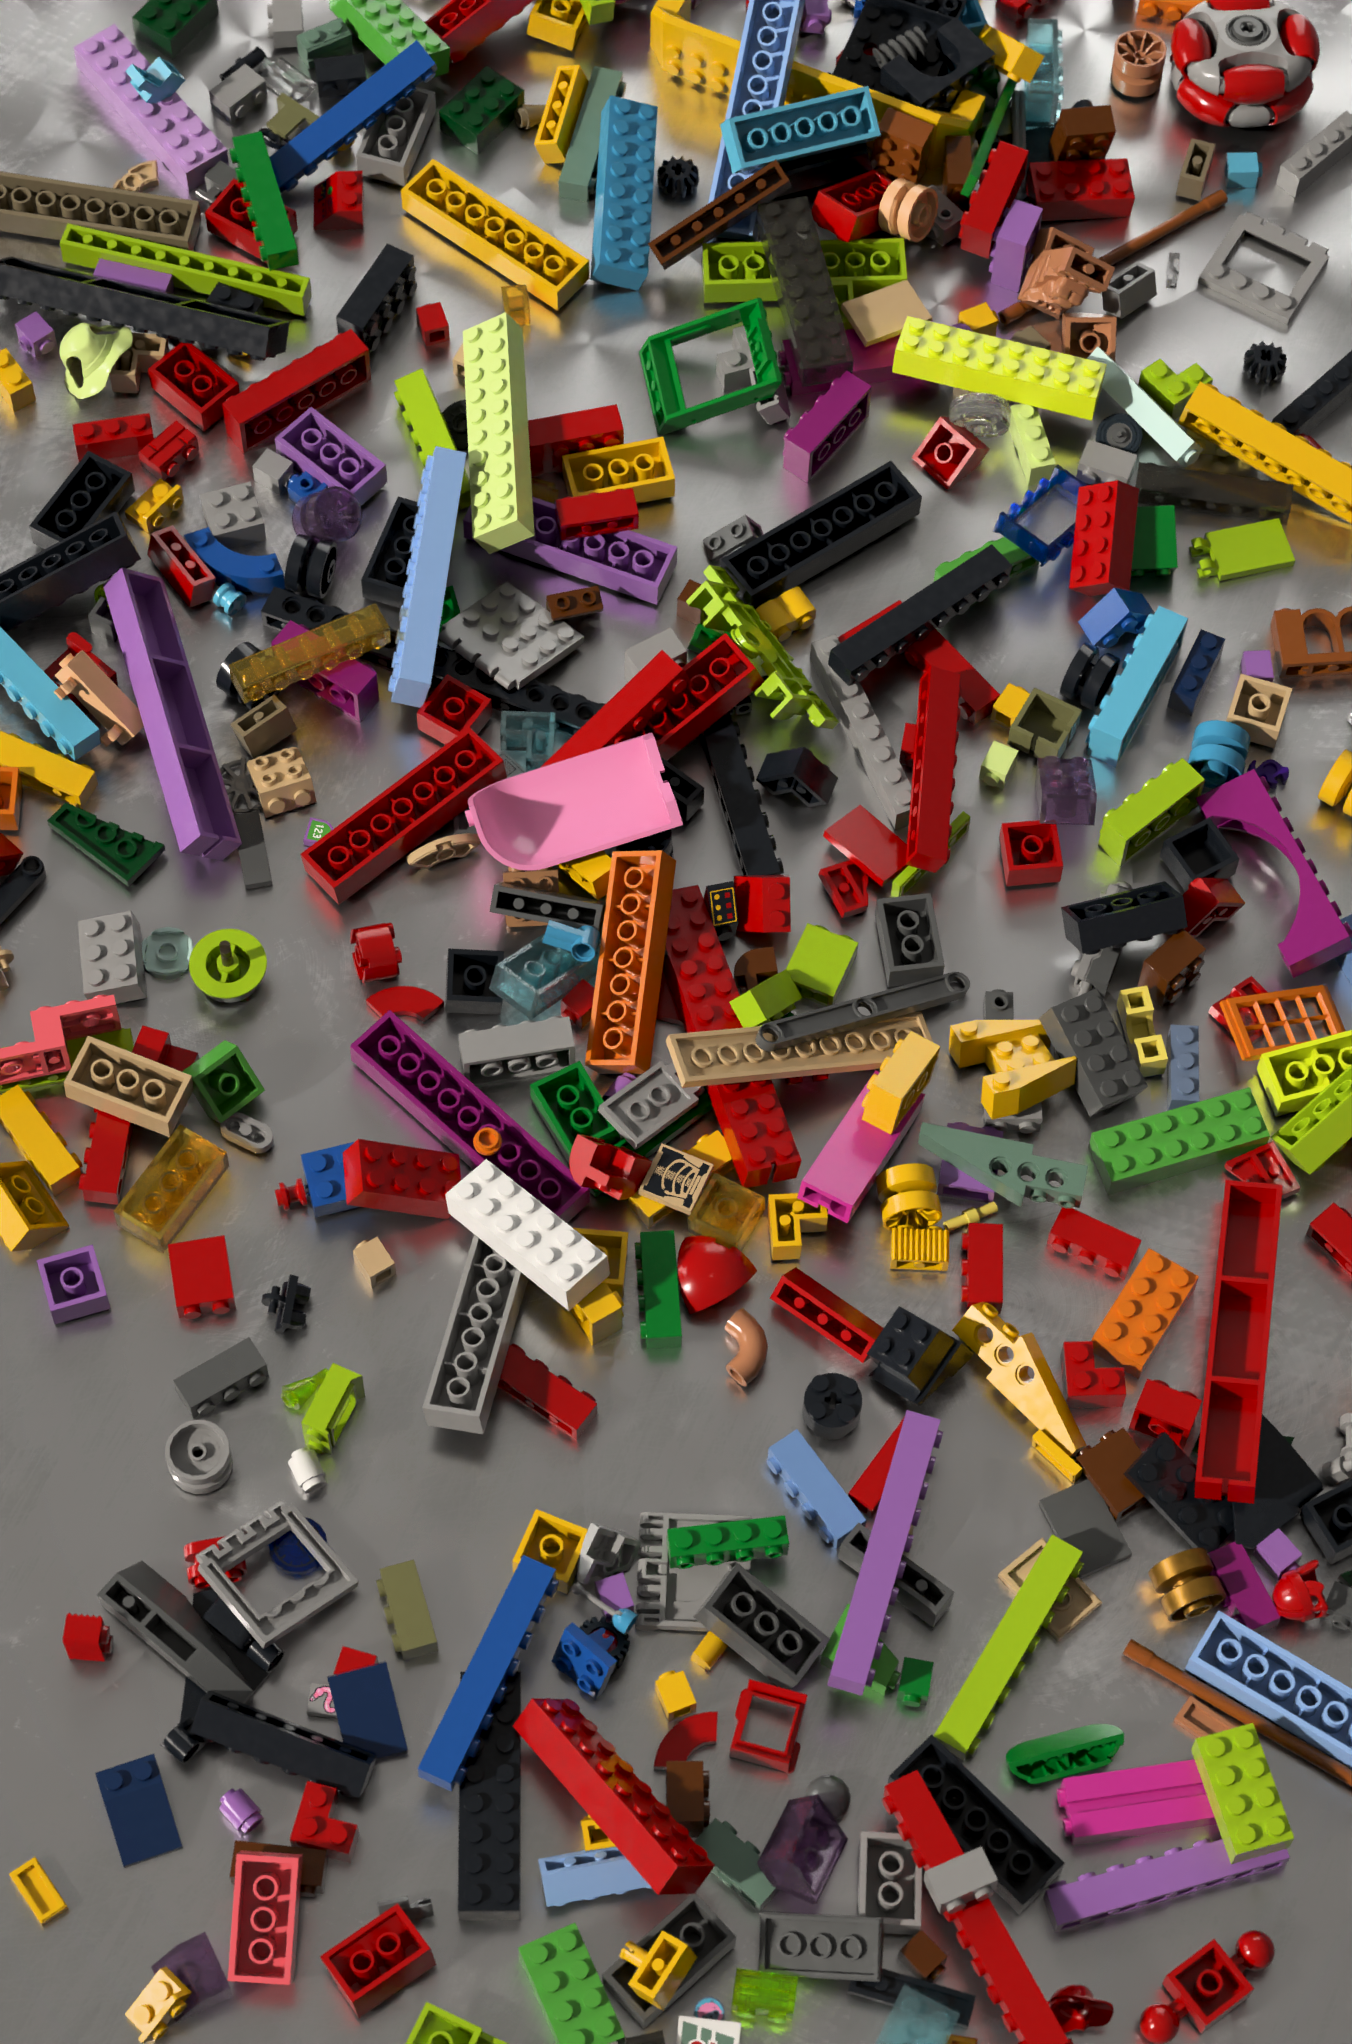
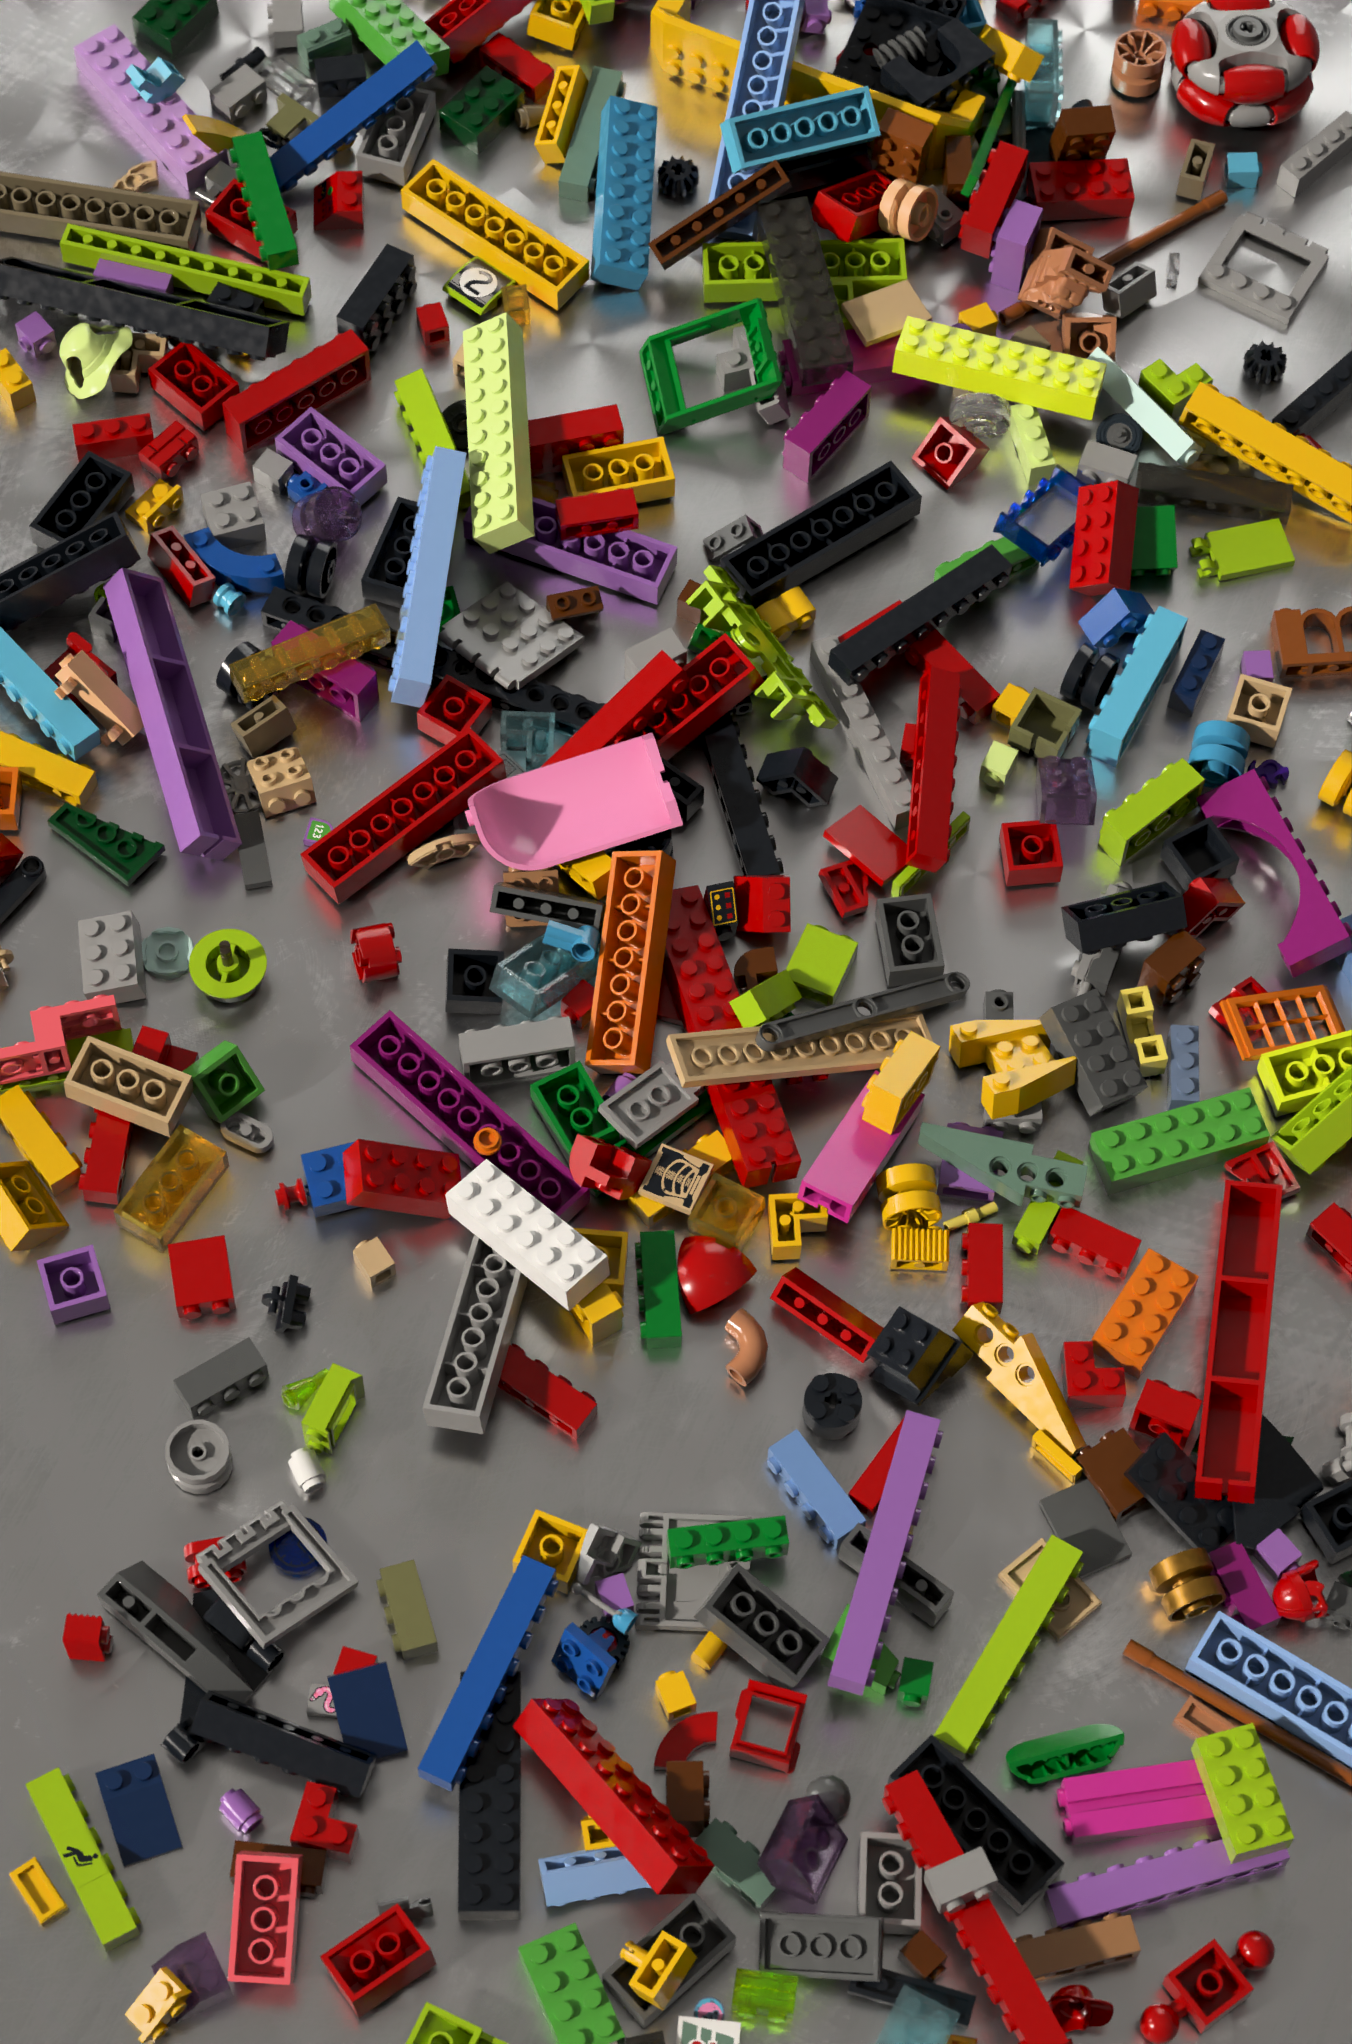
(83, 1860): none -> lime brick
(212, 132): none -> yellow slope
(405, 1001): red tile -> none
(477, 285): none -> slope
(517, 66): none -> red brick
(1039, 1218): none -> lime brick
(1079, 1948): none -> medium nougat brick

